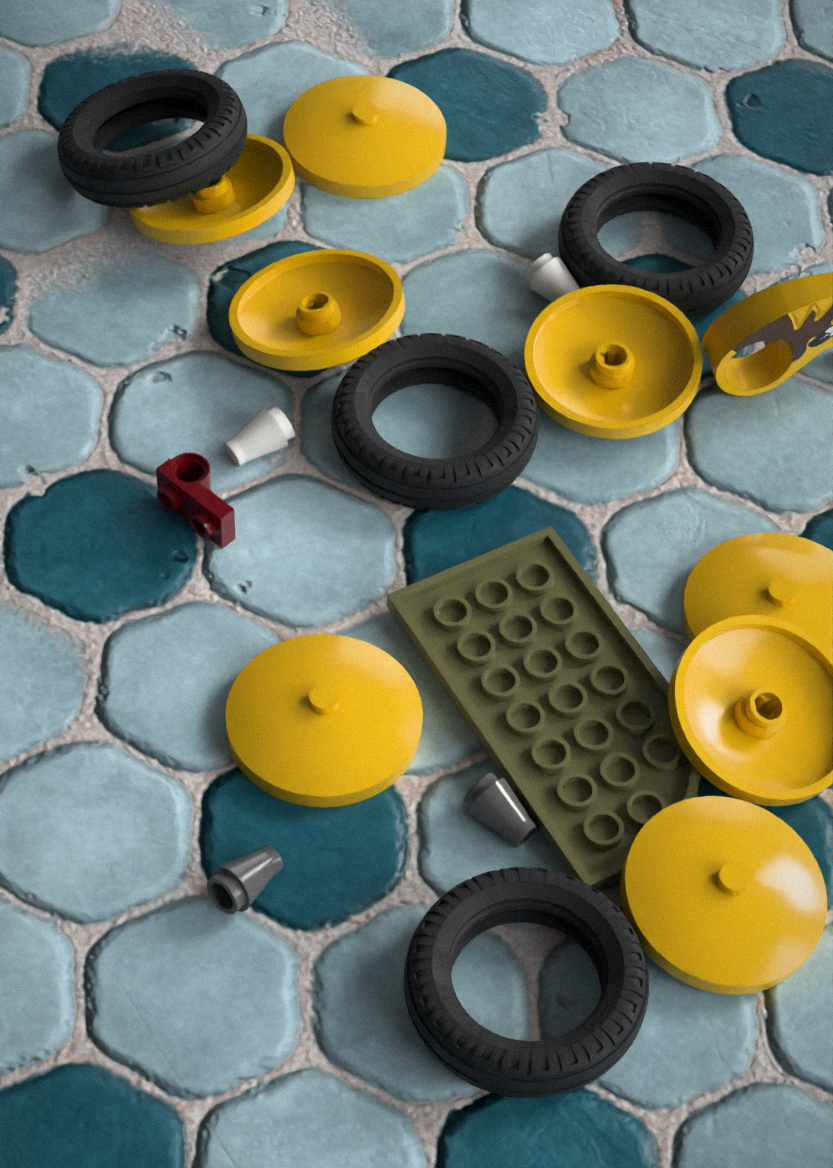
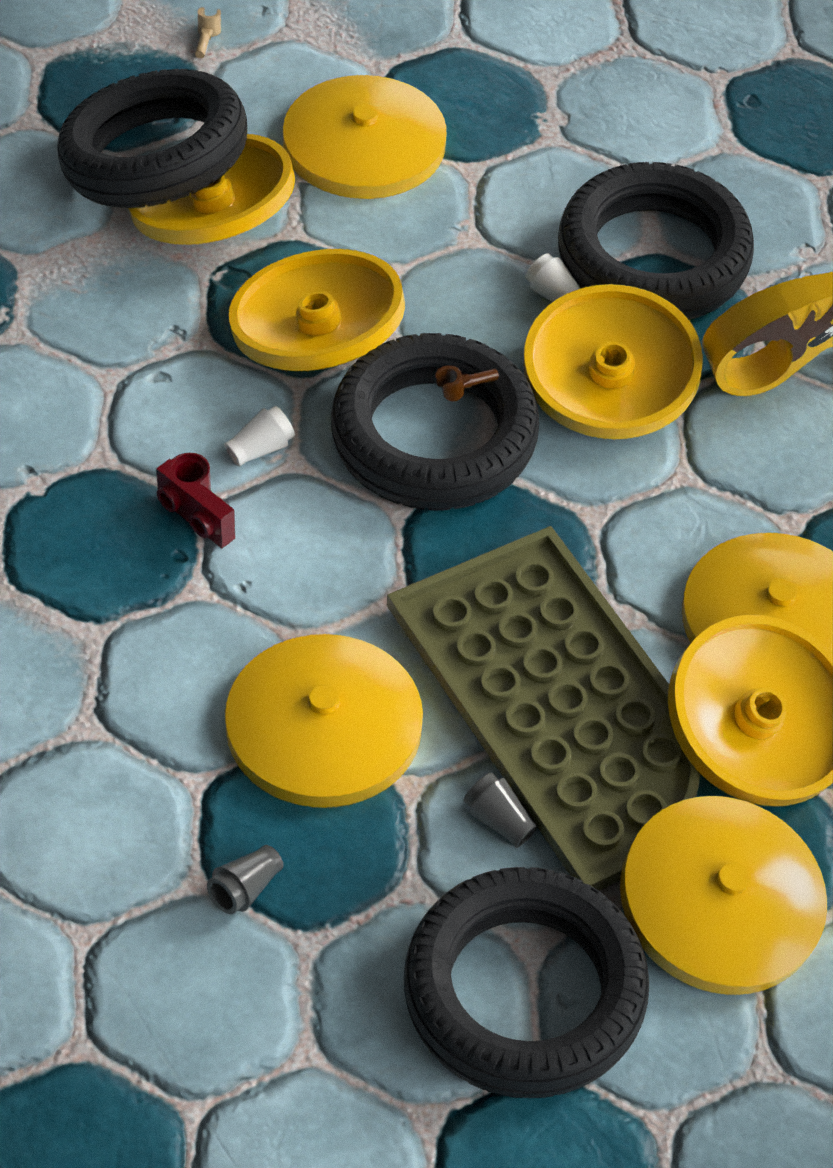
(207, 27): none -> tan hand
(454, 382): none -> reddish brown hand

